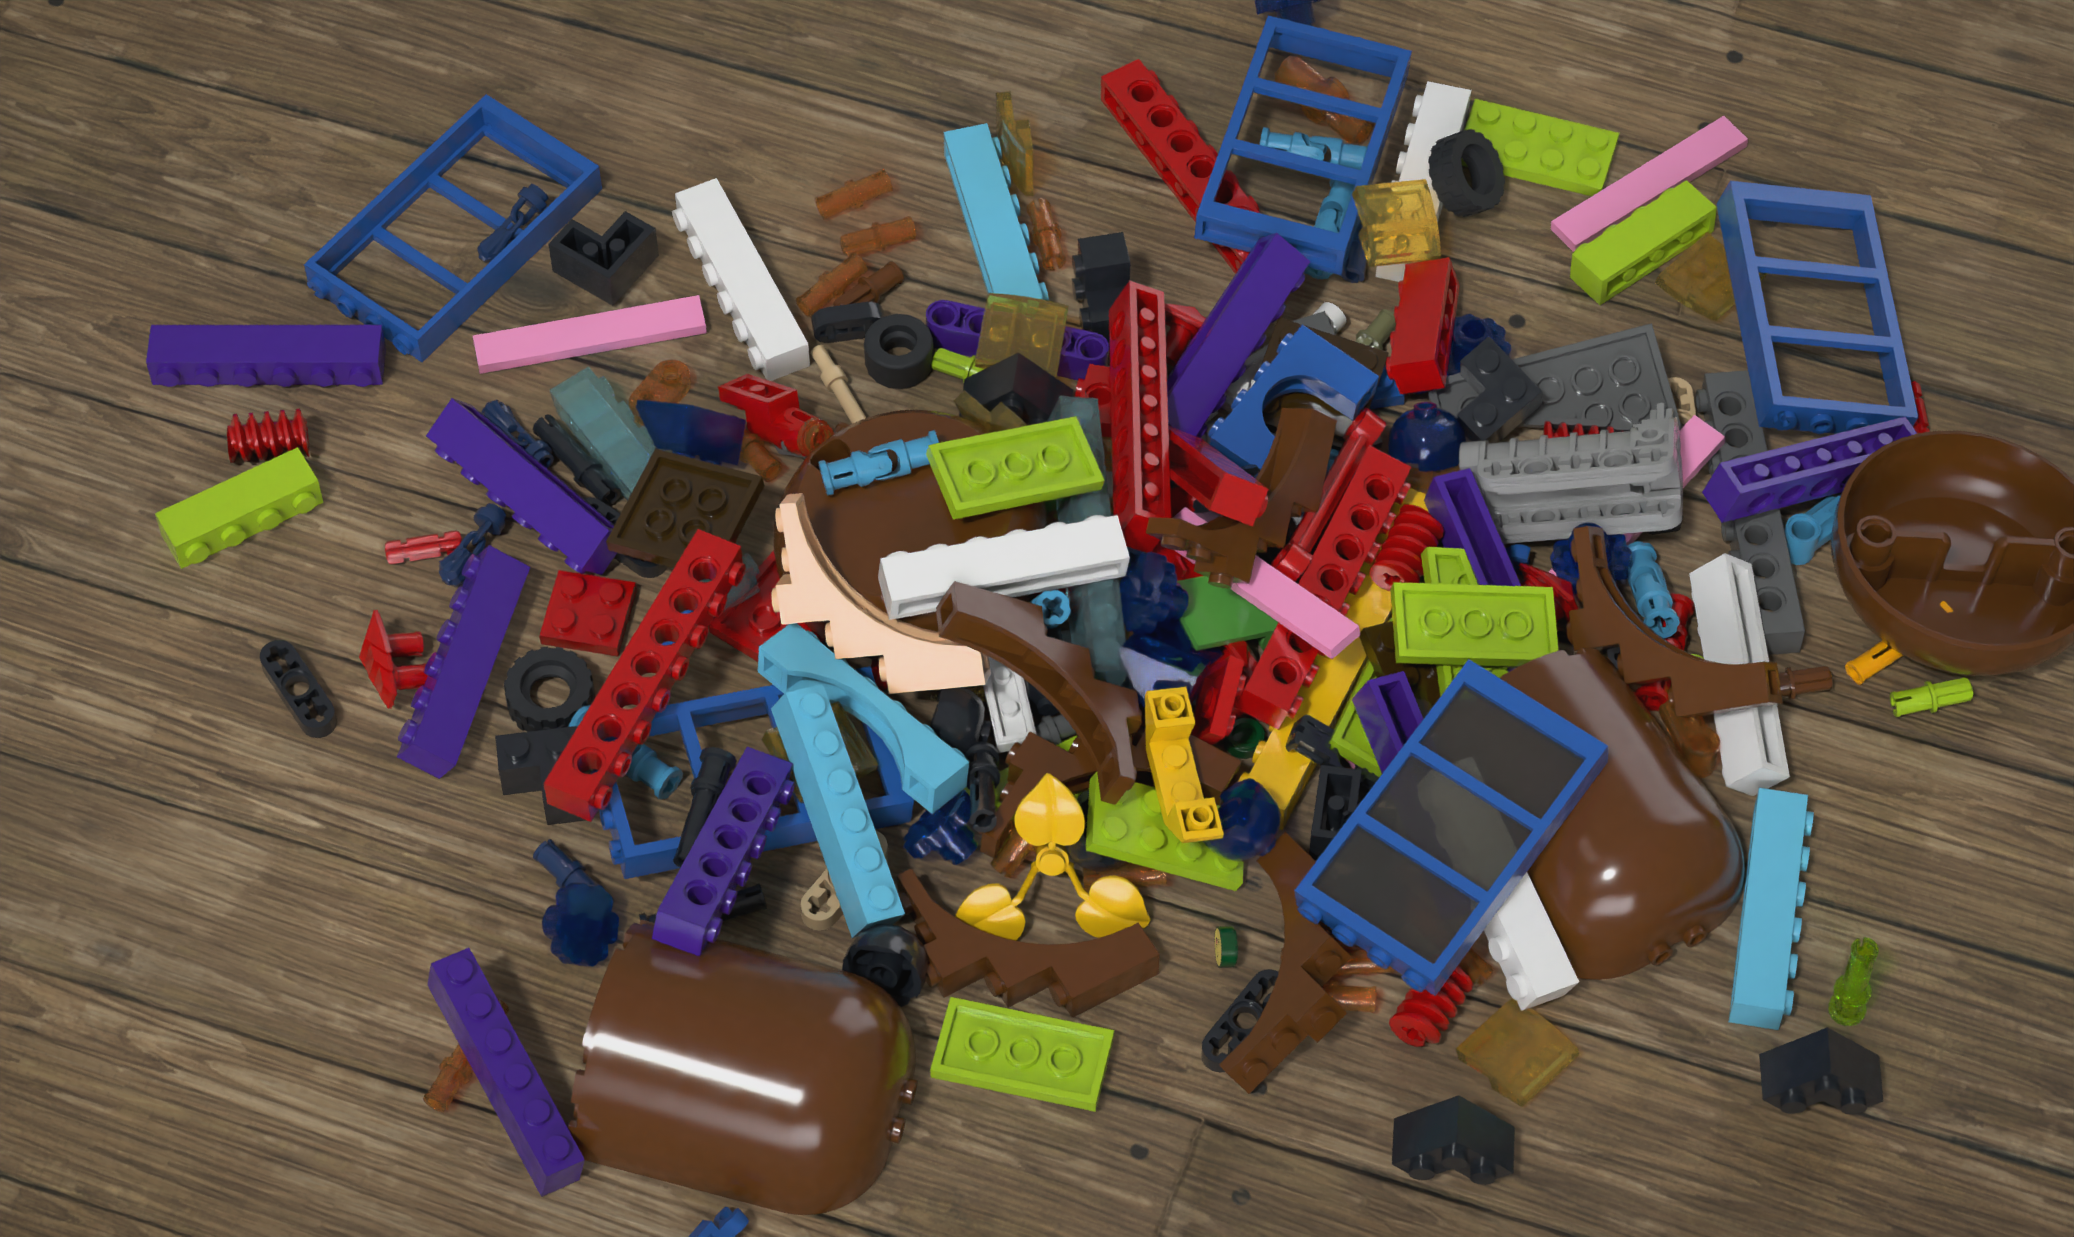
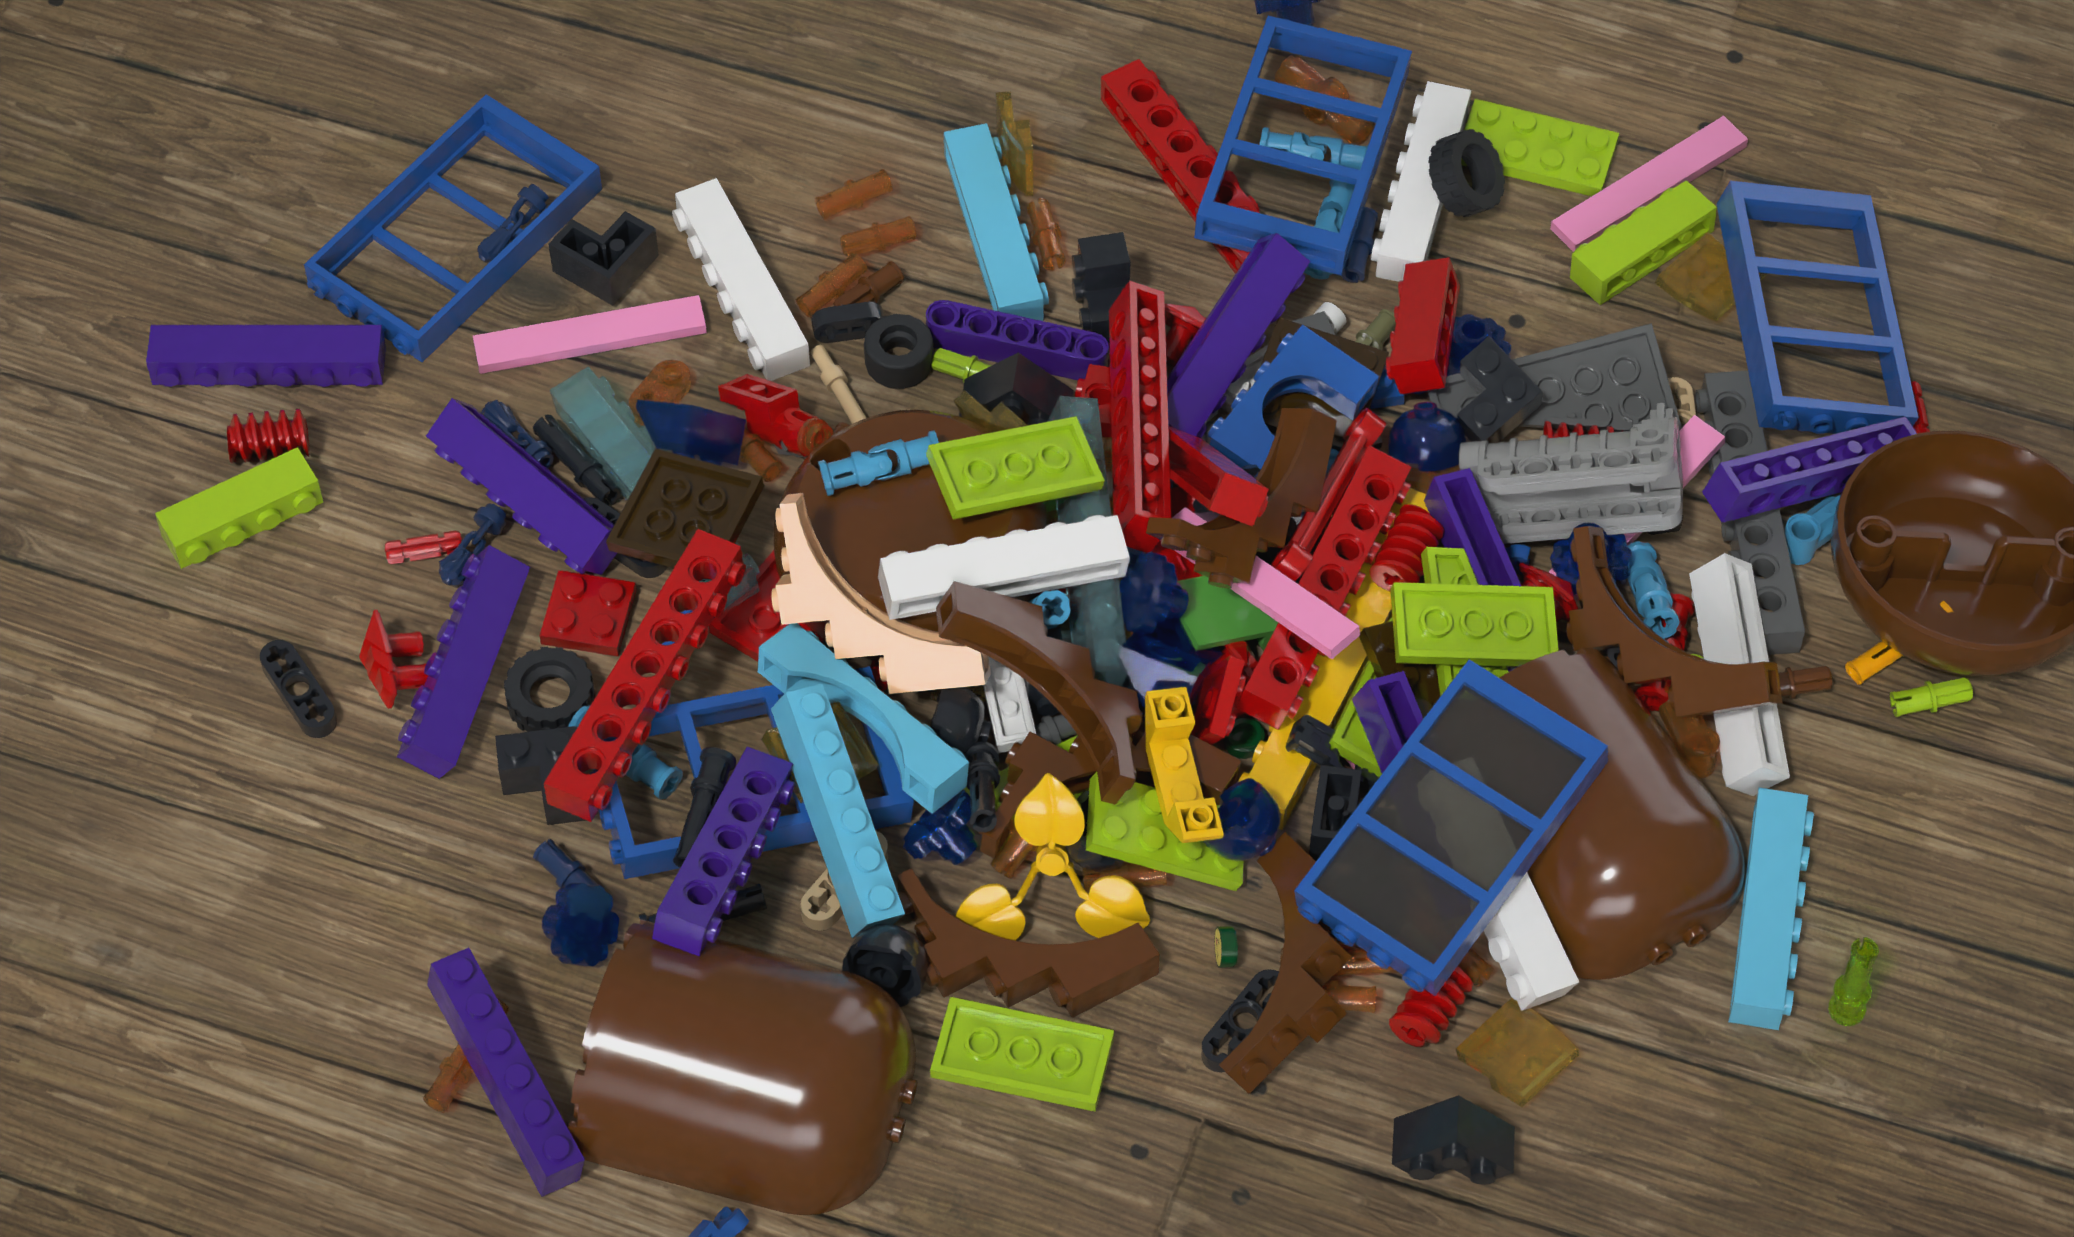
(1022, 326): clear yellow slope -> none
(1397, 222): clear yellow slope -> none
(1821, 1069): black brick -> none

